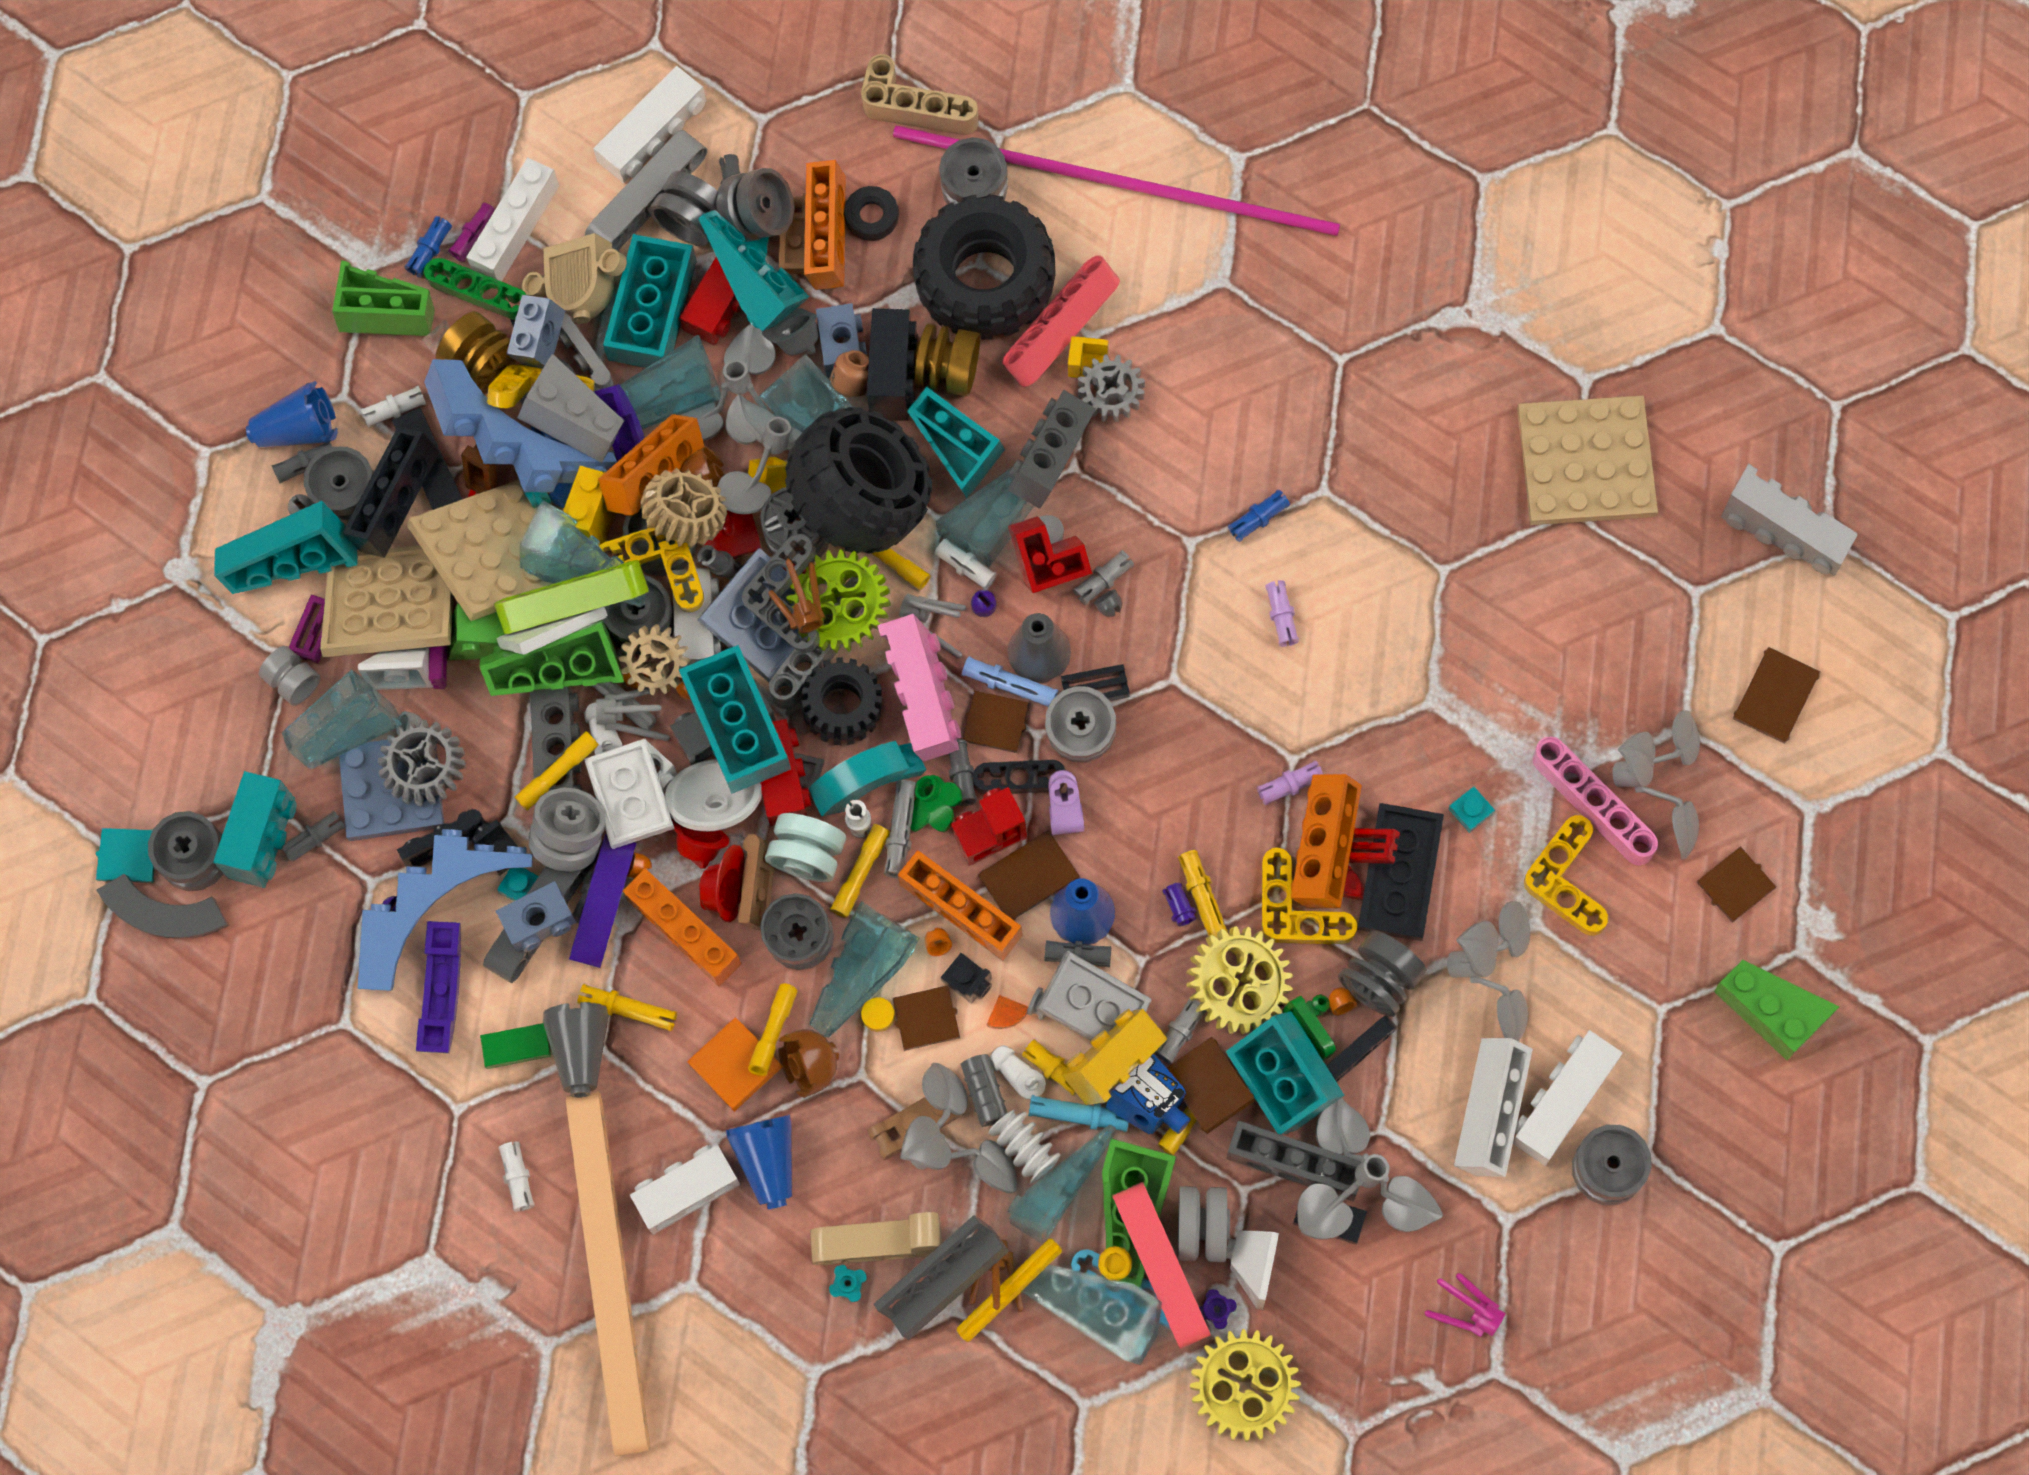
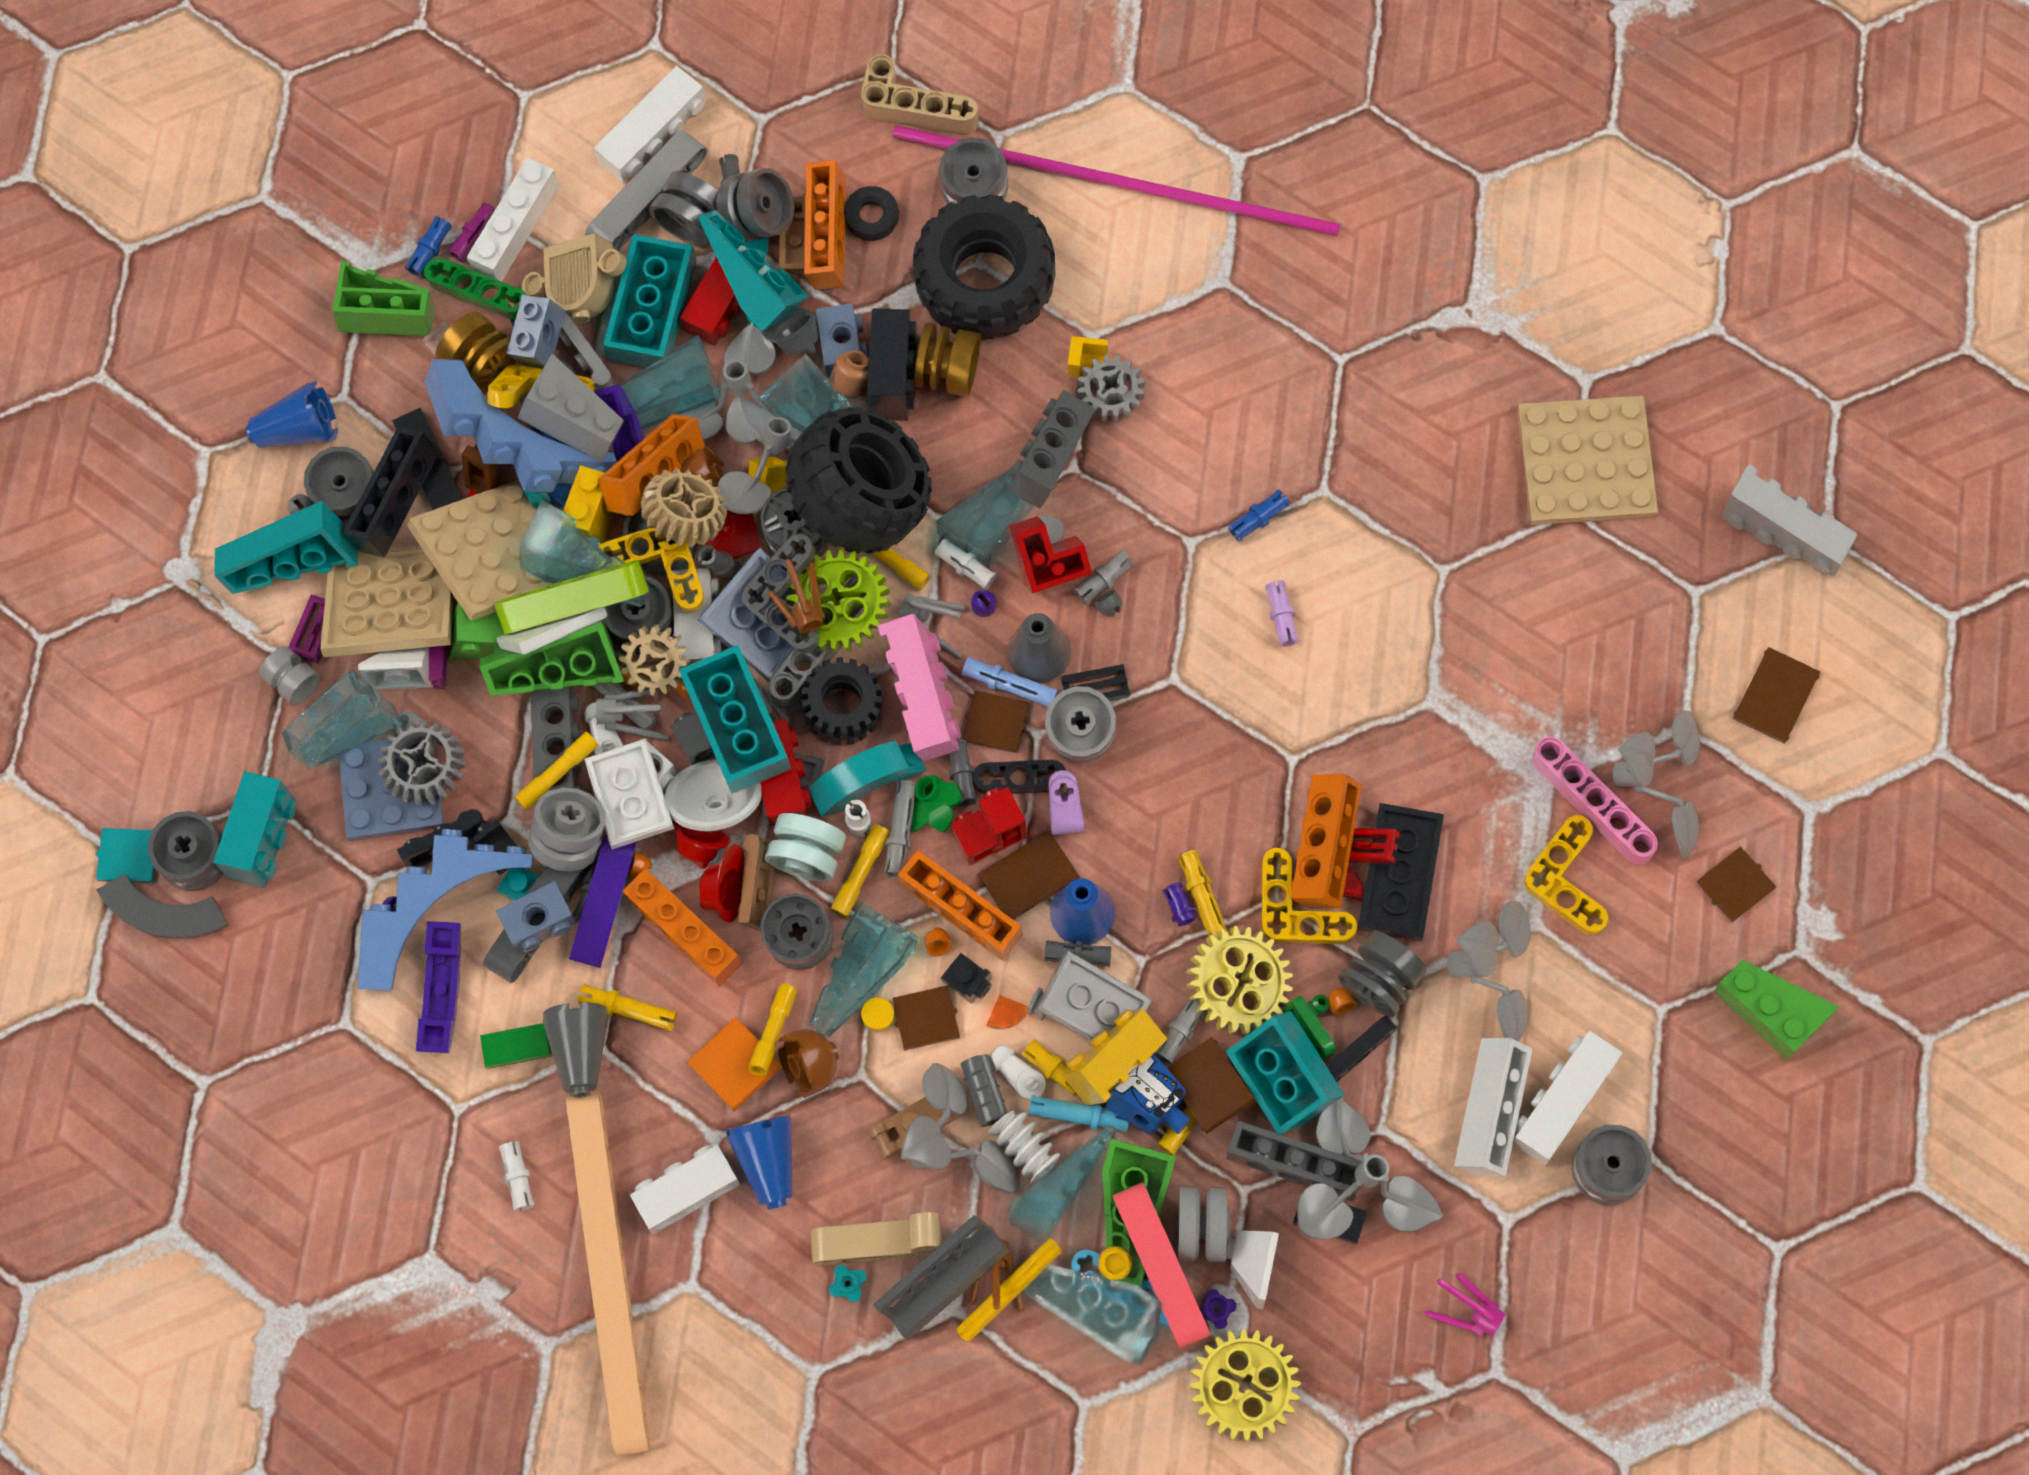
(297, 464): dark grey pin -> none
(312, 836): dark grey axle -> none
(393, 406): white pin -> none
(956, 439): teal wedge -> none
(1060, 321): coral beam -> none
(1288, 783): lavender pin -> none
(1471, 809): teal plate -> none

